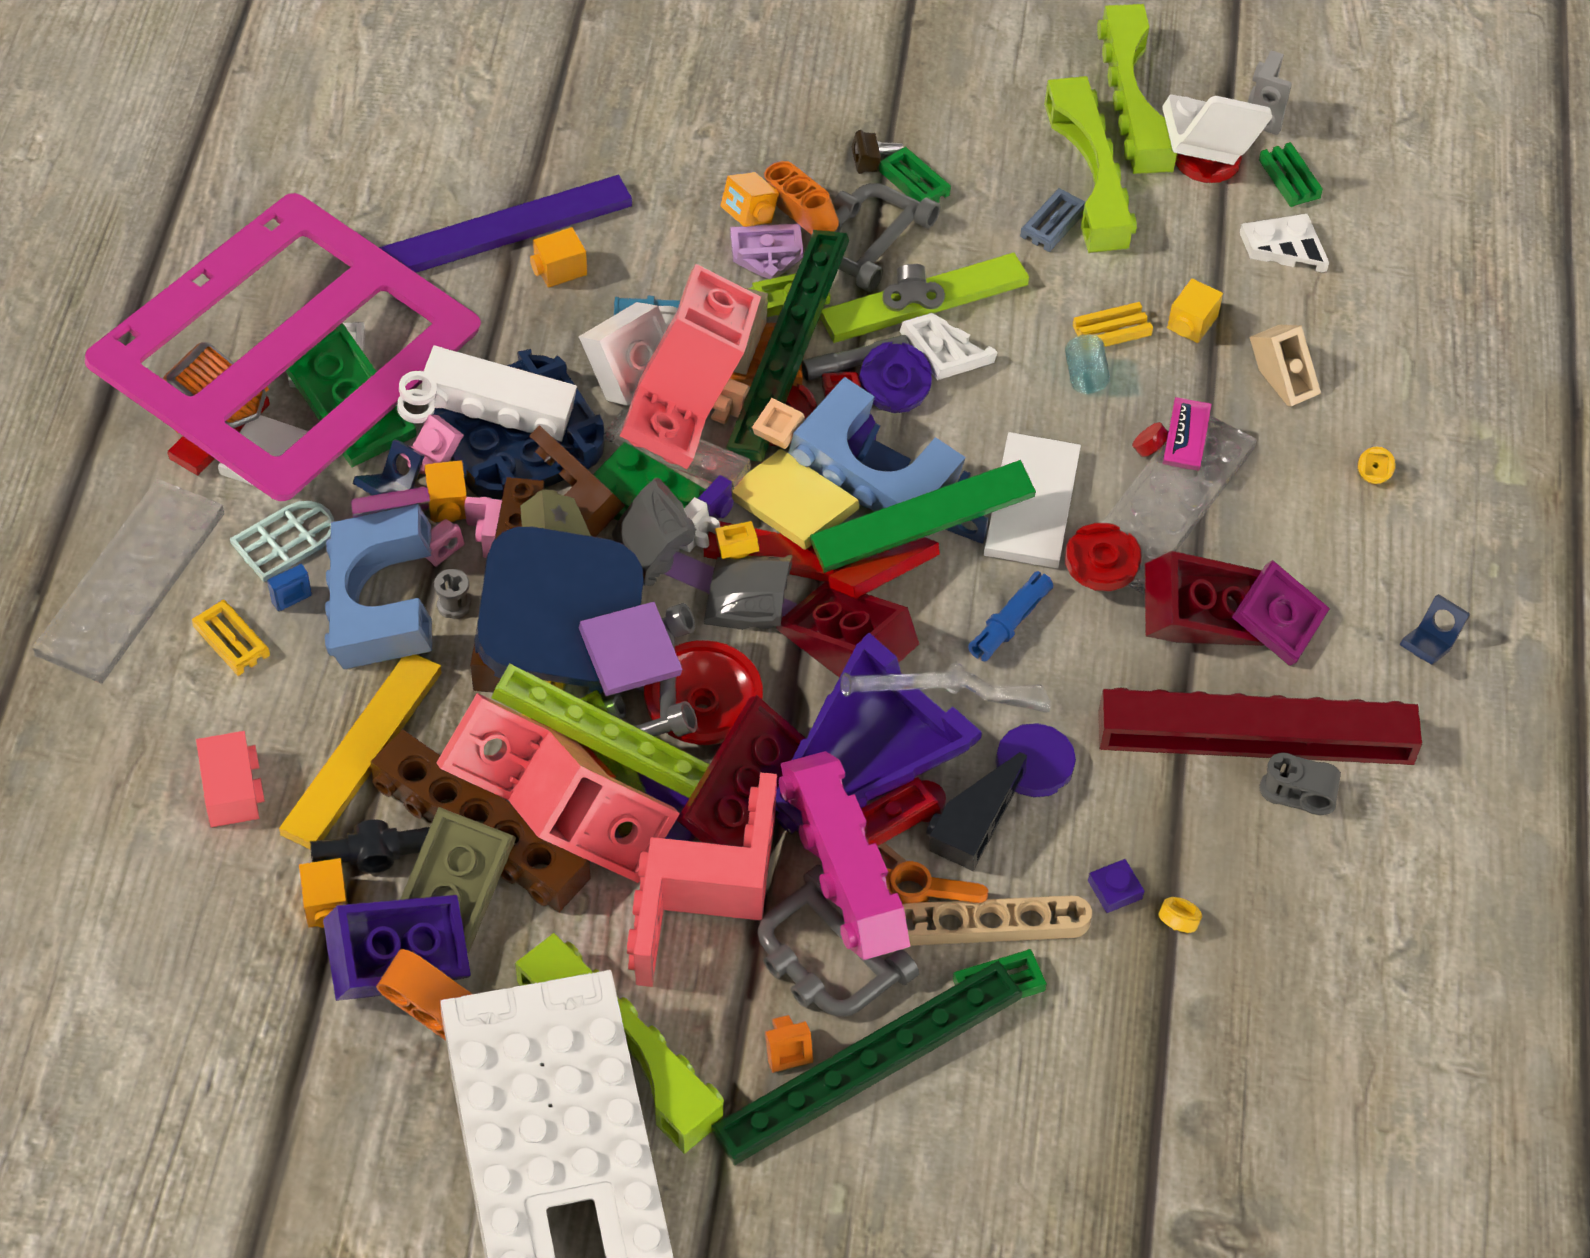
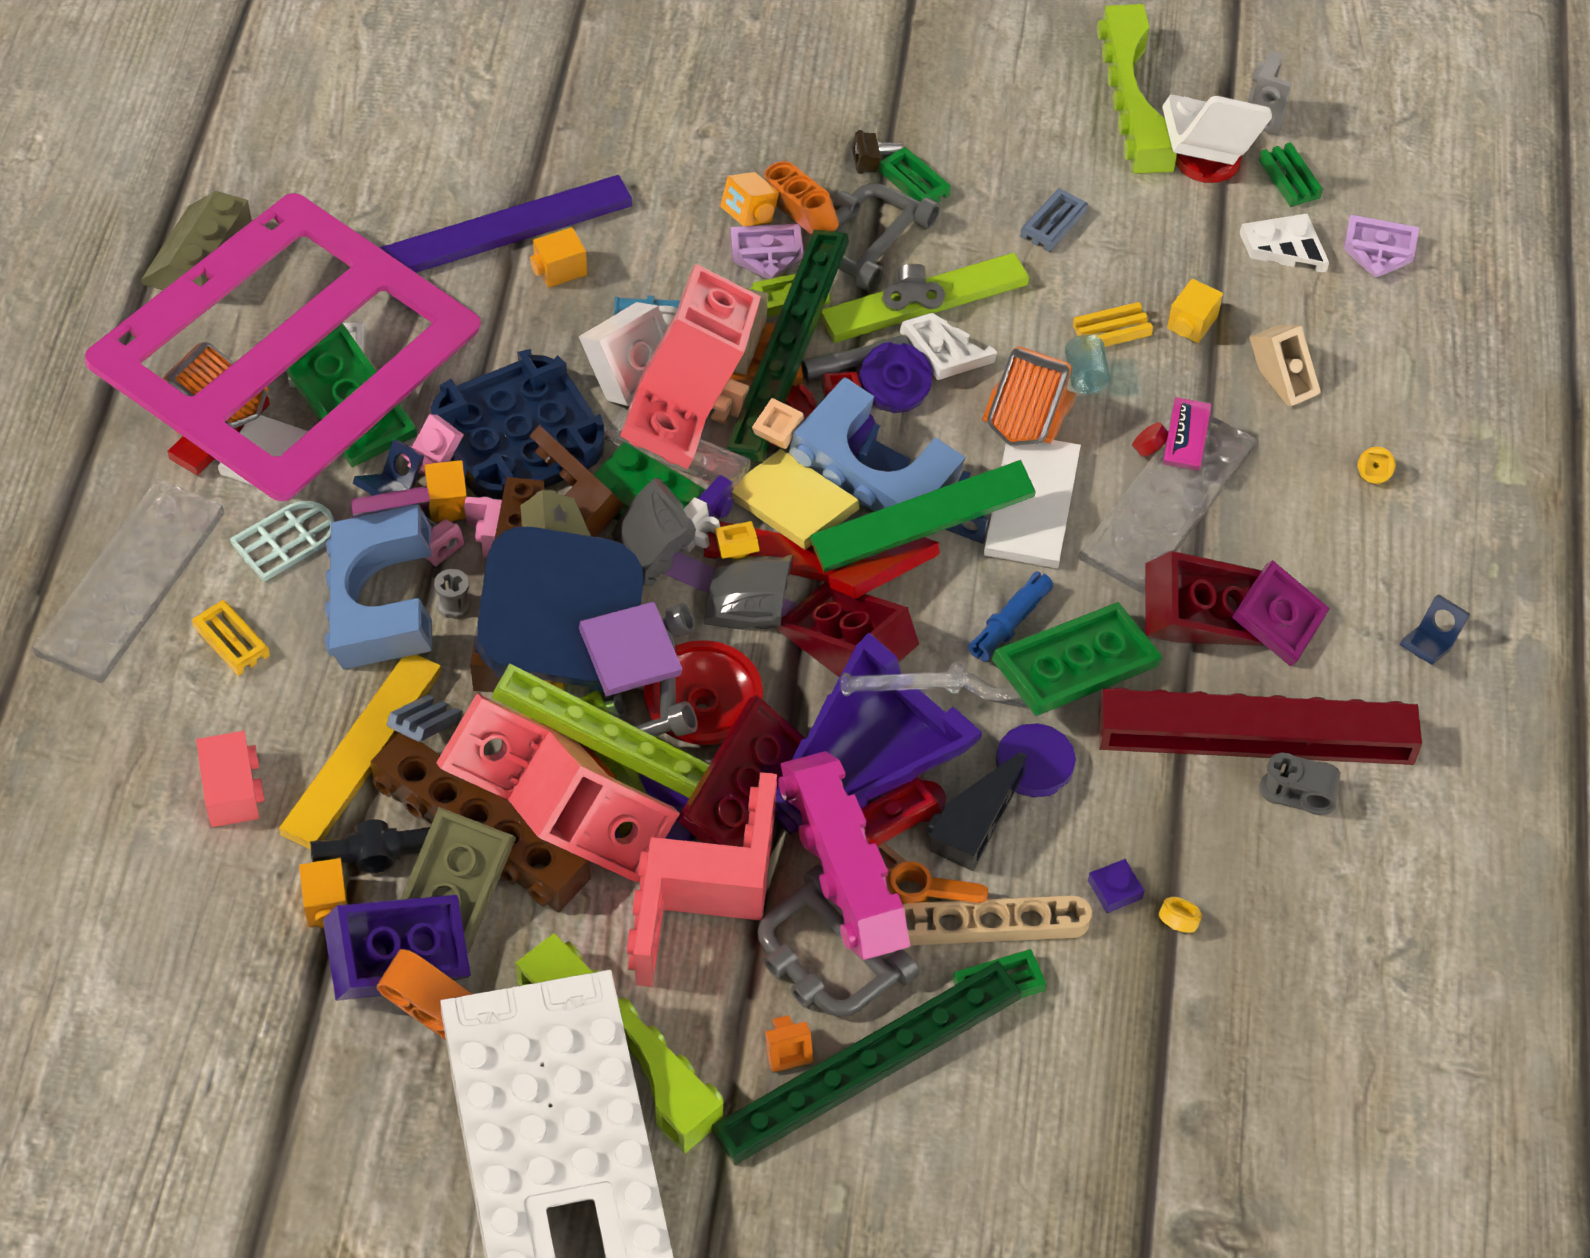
(196, 235): none -> olive slope
(289, 587): blue tile -> none
(418, 714): none -> sand blue tile
(488, 393): white hinge -> none
(1030, 398): none -> orange piece
(1074, 114): lime arch -> none
(1076, 658): none -> green plate
(1103, 557): red tile -> none
(1380, 244): none -> lavender slope

